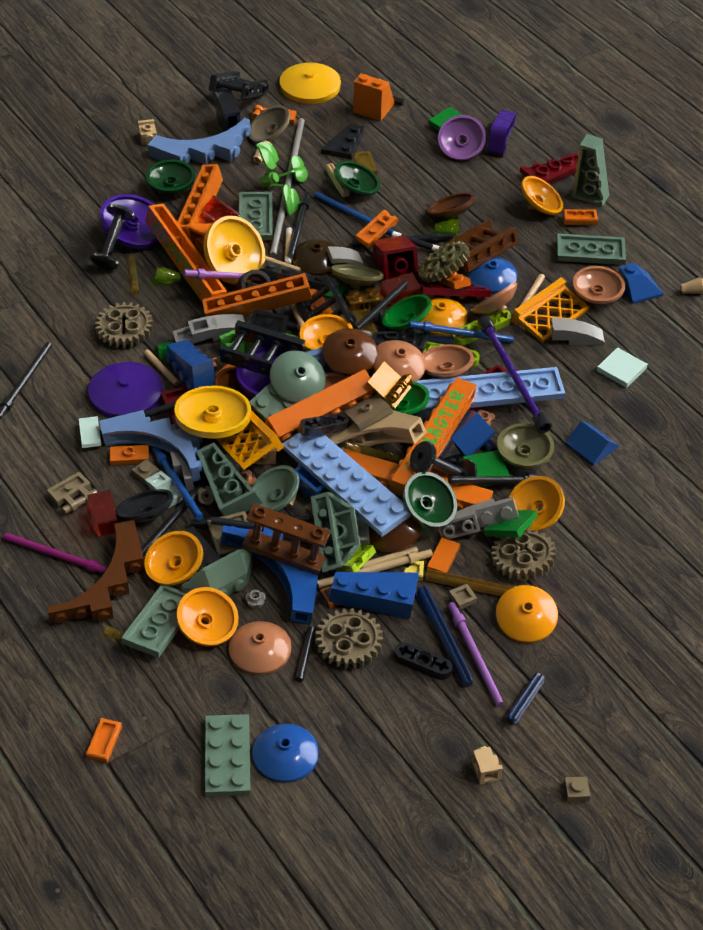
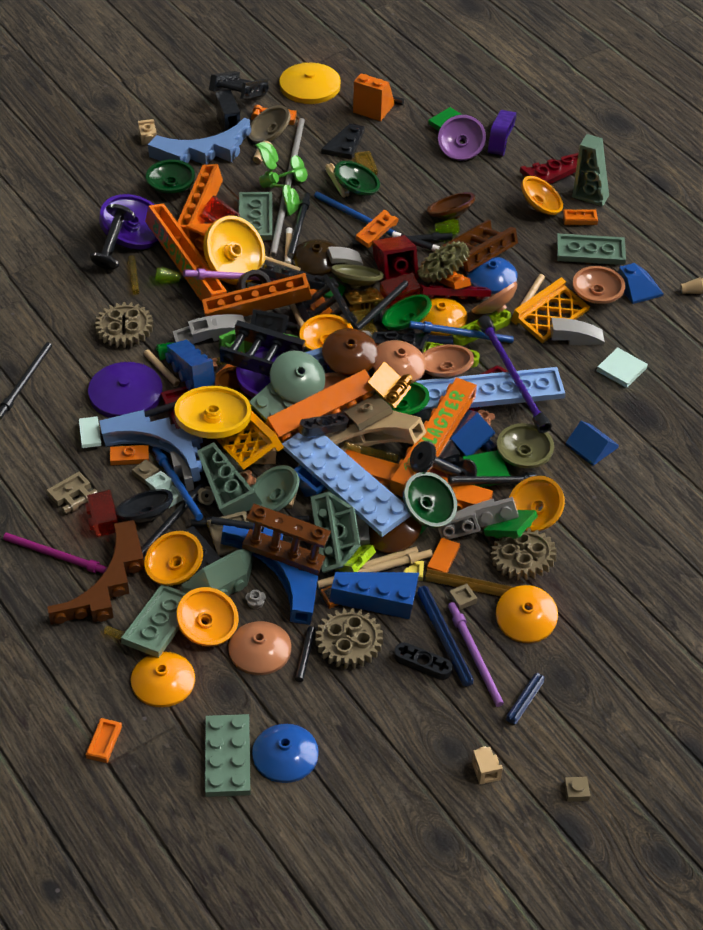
(165, 687): none -> light orange dish

